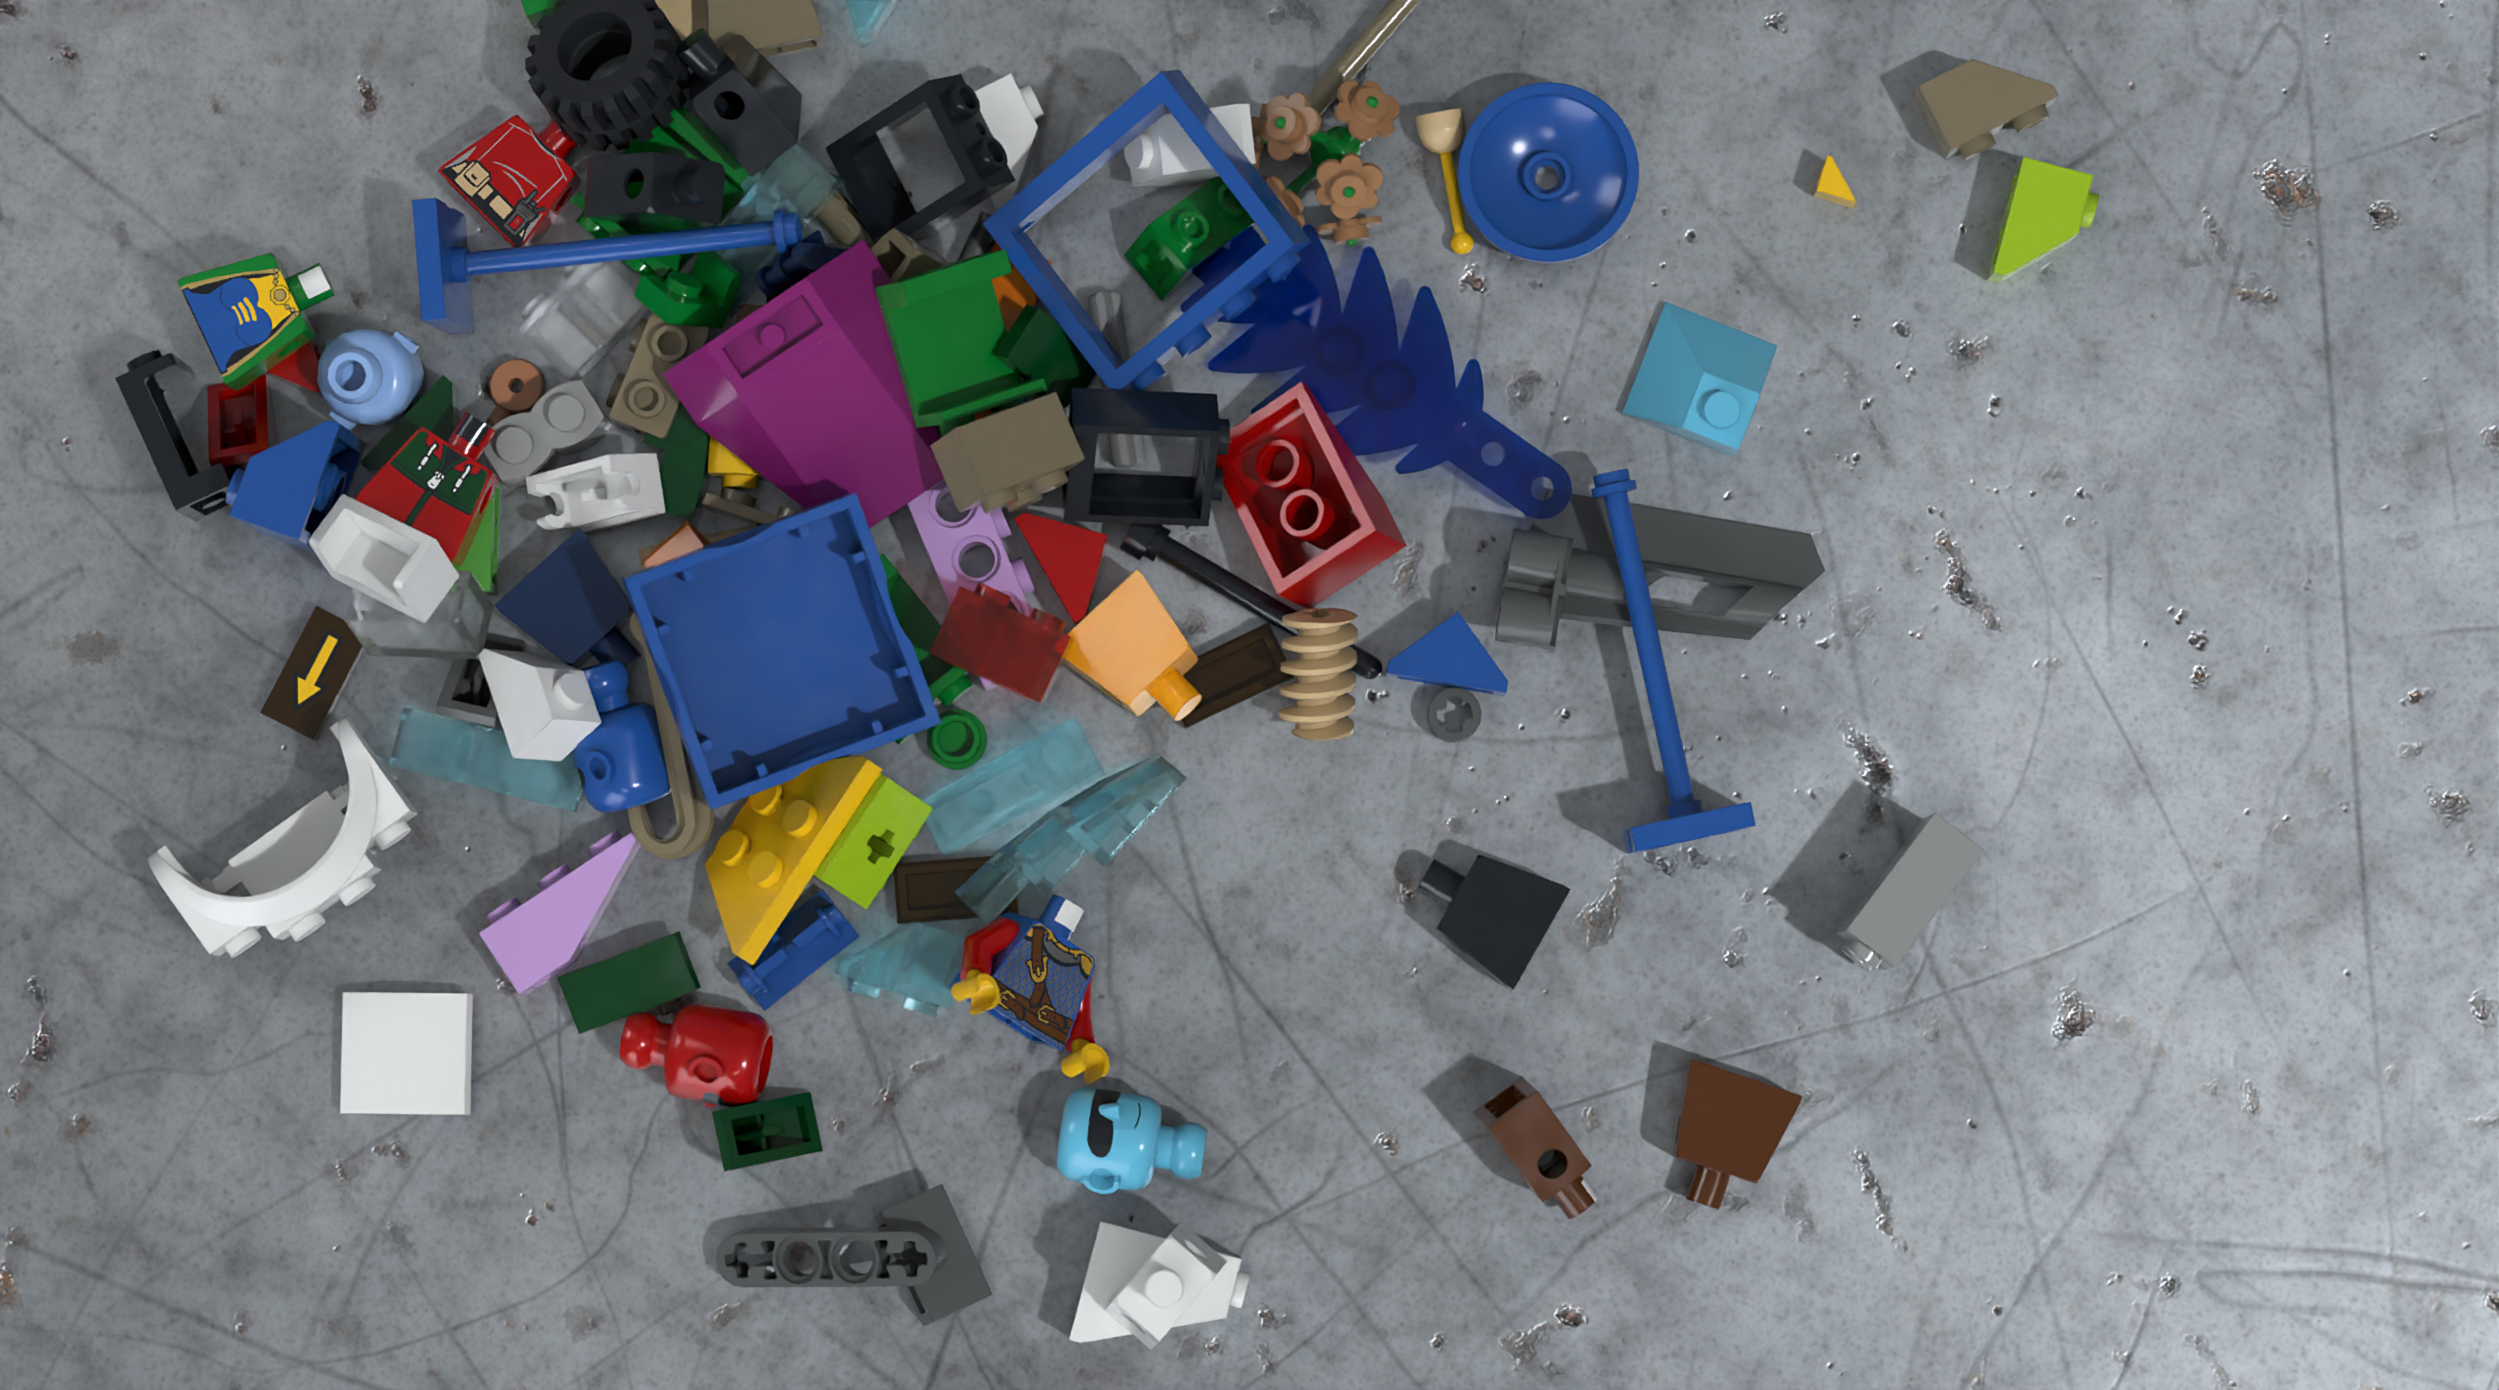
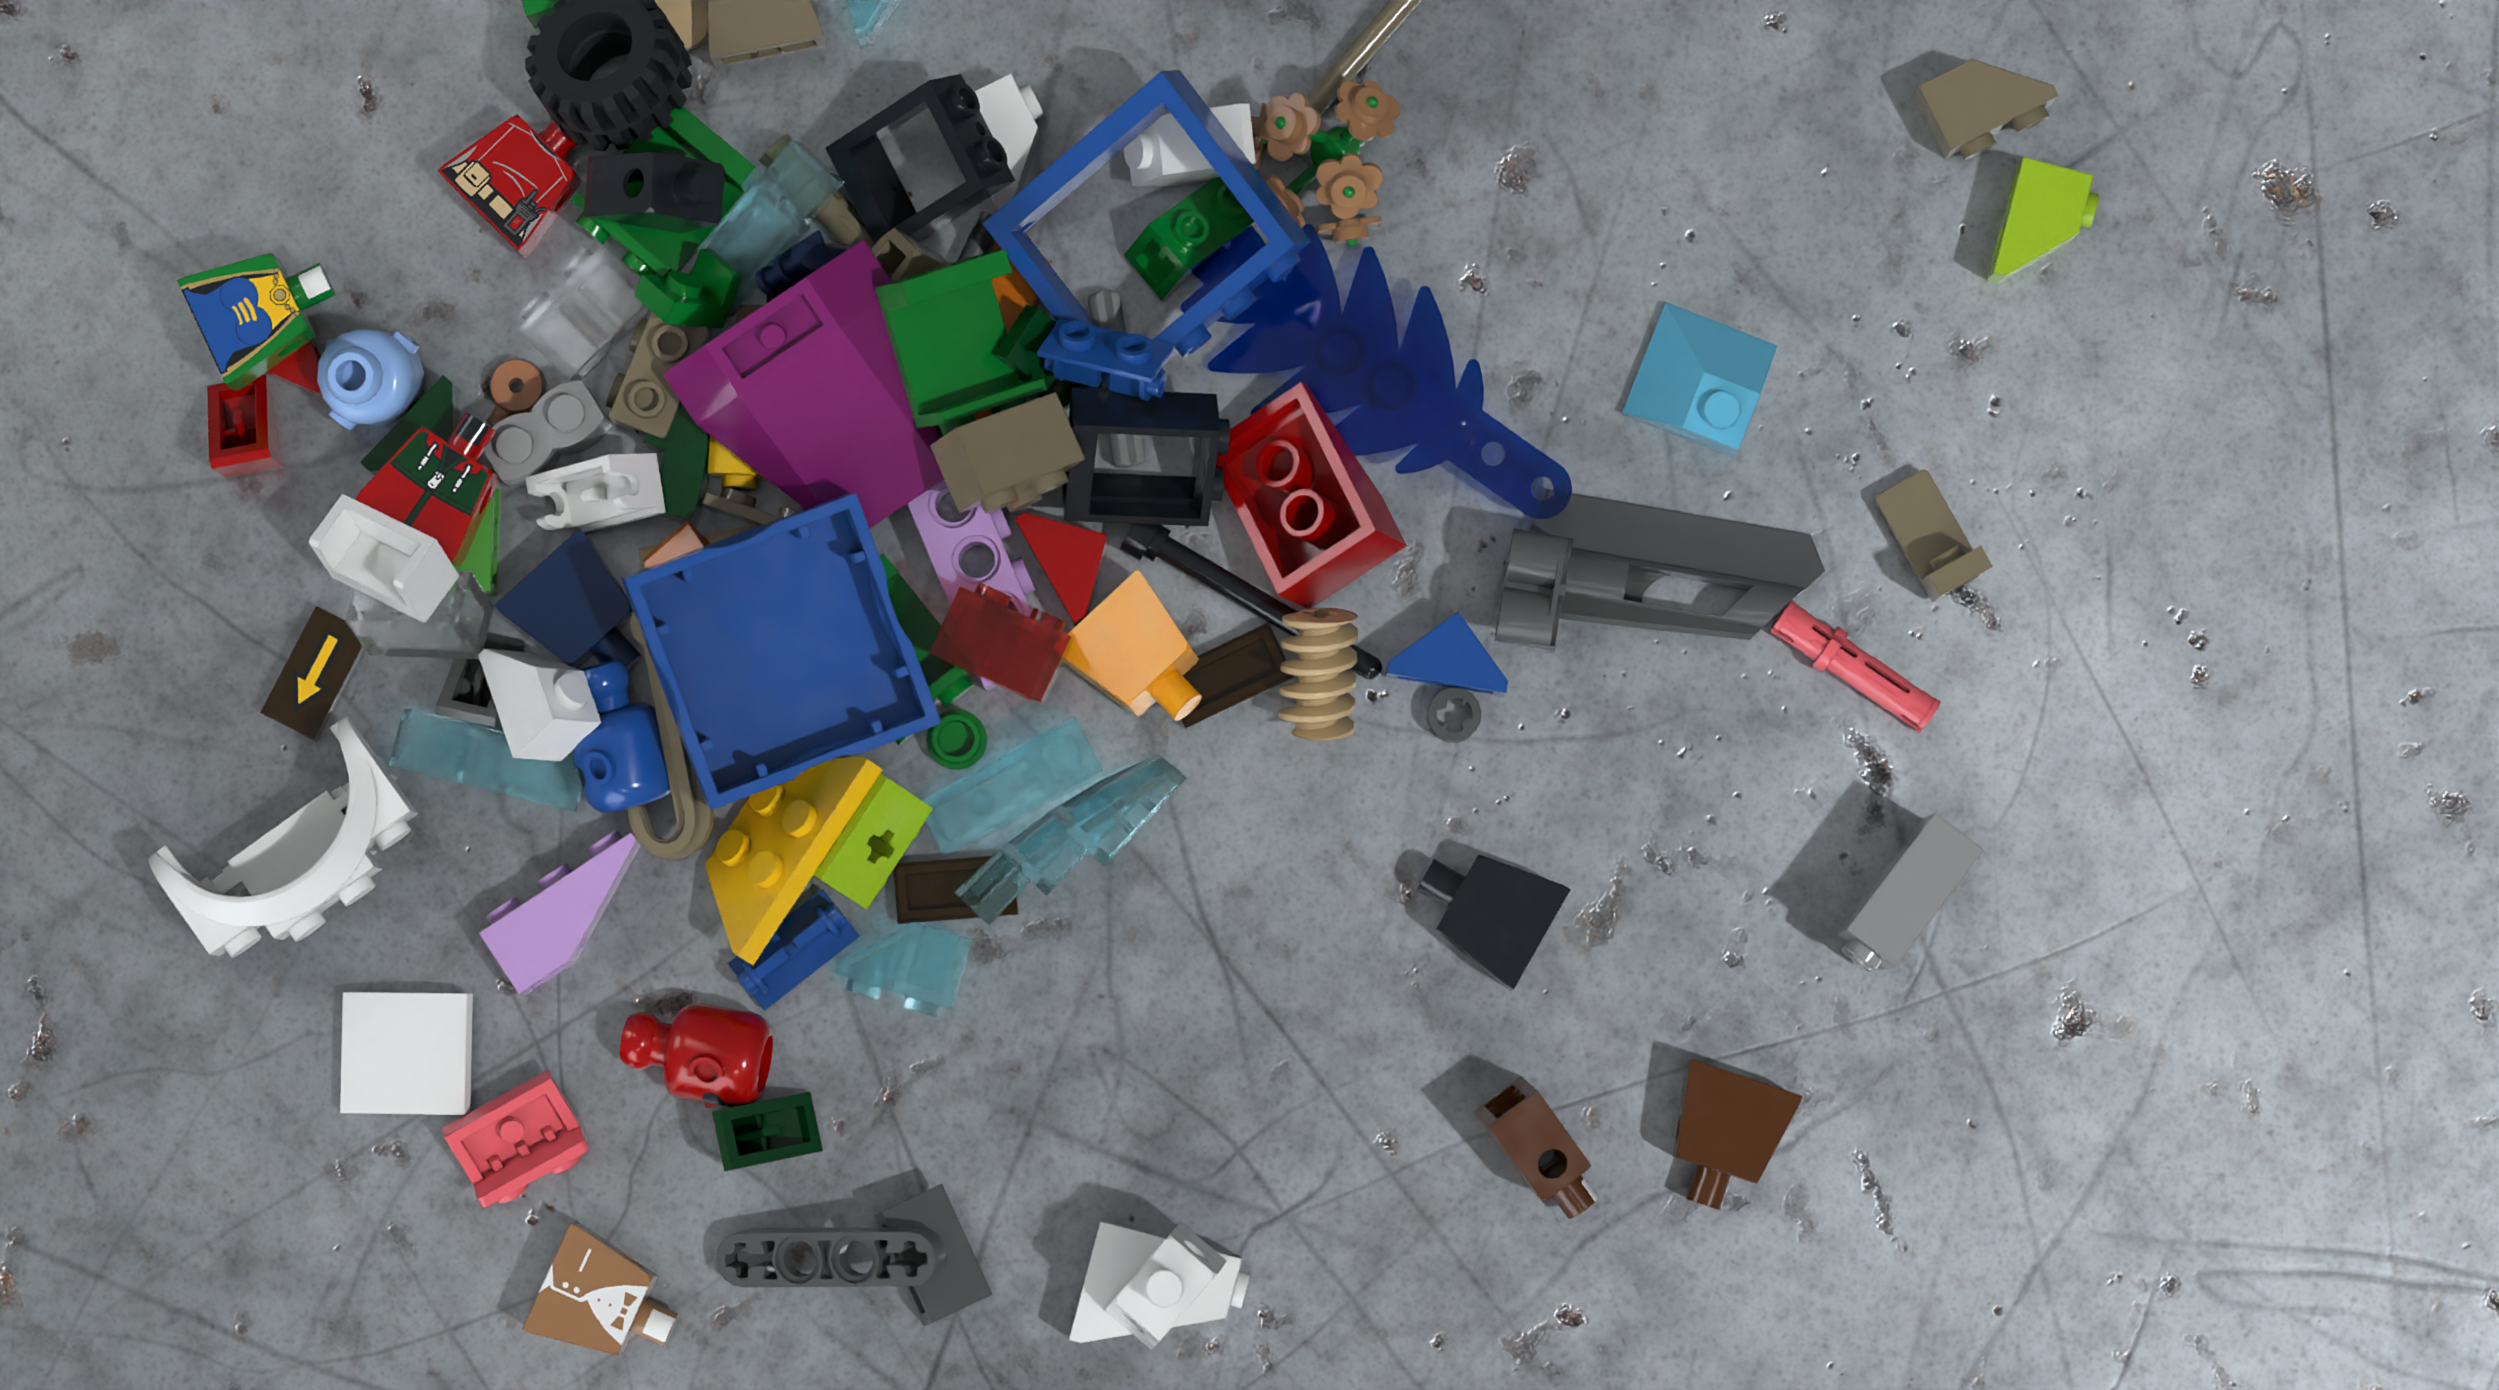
(145, 391): black panel -> none
(296, 483): blue slope -> none
(448, 266): blue tile -> none
(517, 1139): none -> coral bracket
(598, 1297): none -> medium nougat torso
(629, 982): dark green slope -> none
(742, 98): black torso -> none
(1036, 983): torso -> none
(1083, 351): none -> blue hinge
(1118, 1141): medium azure piece -> none
(1442, 134): hinge -> none
(1556, 131): blue dish -> none
(1685, 815): blue tile -> none
(1832, 185): yellow piece -> none
(1846, 660): none -> coral pin
(1930, 535): none -> dark tan bracket

